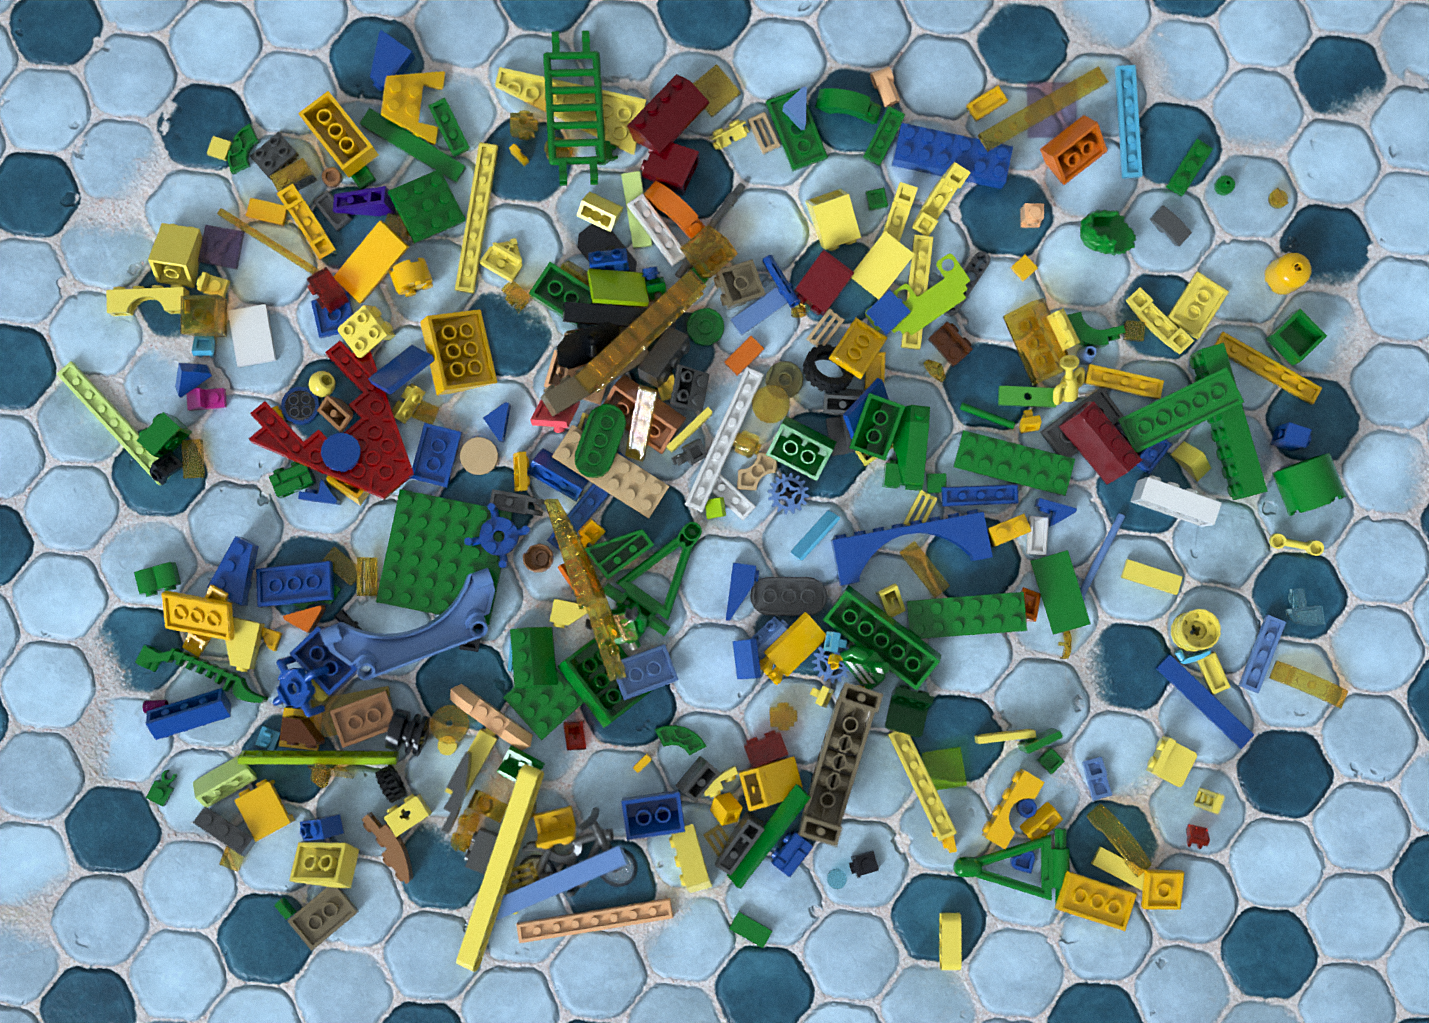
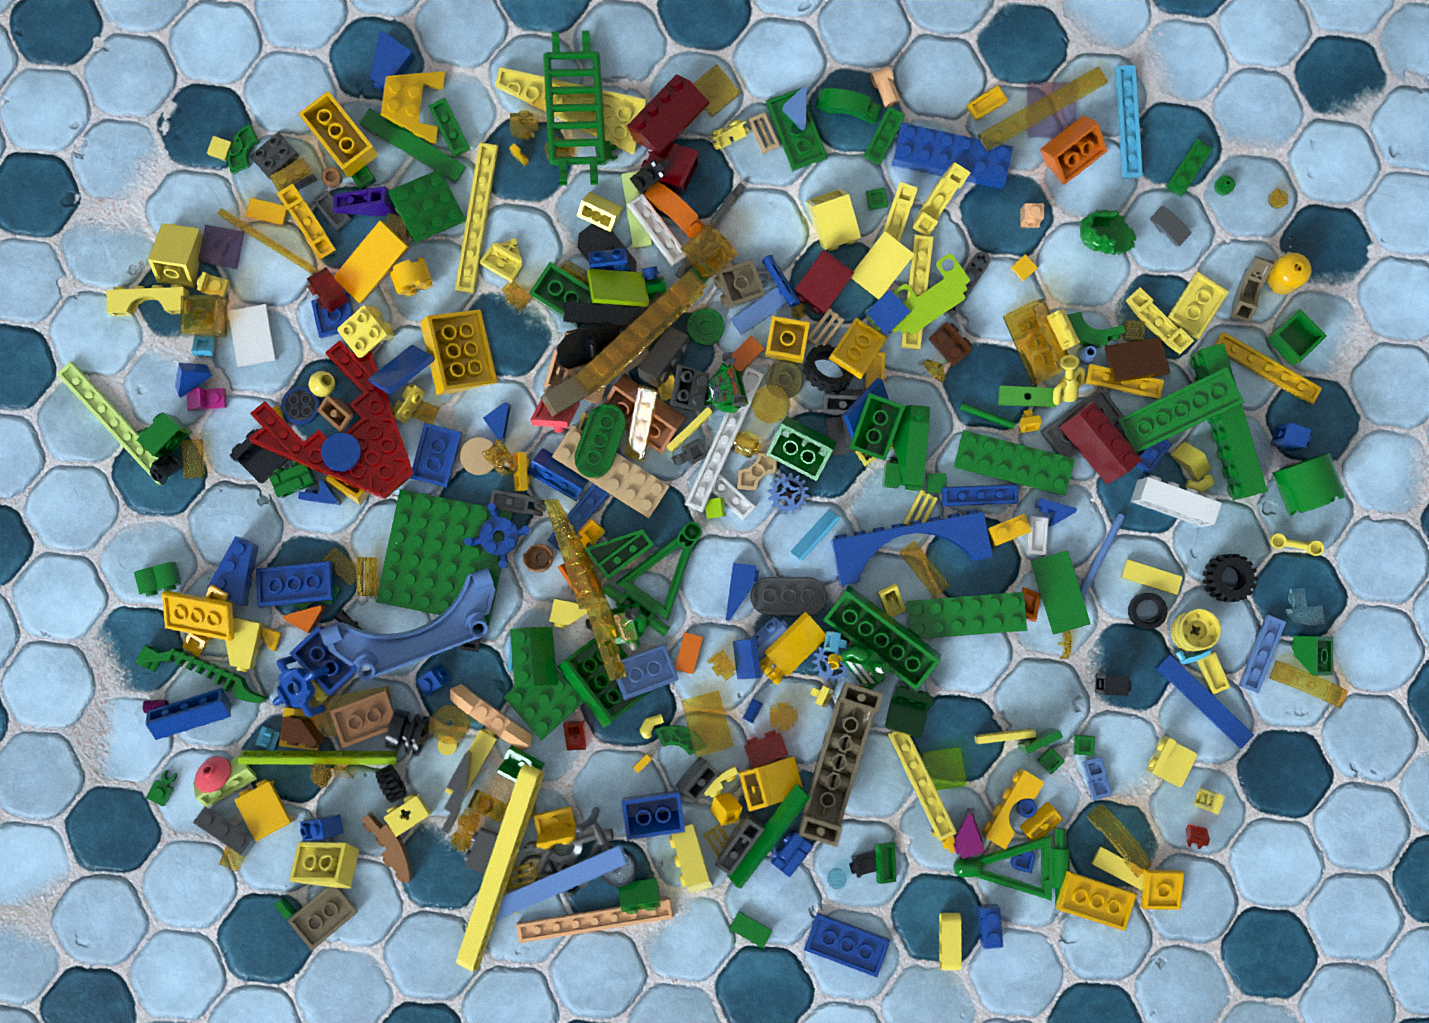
(212, 774): none -> coral dish
(257, 460): none -> black bracket
(433, 680): none -> blue bracket
(499, 458): none -> clear yellow piece
(639, 896): none -> green brick
(648, 724): none -> light yellow arm
(649, 175): none -> black hinge
(688, 653): none -> orange tile
(707, 723): none -> clear yellow tile
(722, 665): none -> clear yellow brick
(727, 387): none -> torso
(752, 709): none -> blue piece
(787, 339): none -> yellow brick
(847, 944): none -> blue tile
(885, 862): none -> green tile
(968, 837): none -> magenta slope
(990, 926): none -> blue brick
(1084, 745): none -> green tile
(1112, 685): none -> black brick
(1132, 611): none -> black tyre
(1137, 360): none -> reddish brown tile
(1201, 486): none -> light yellow arm
(1244, 572): none -> black tyre
(1249, 288): none -> dark tan arch
(1314, 654): none -> green slope

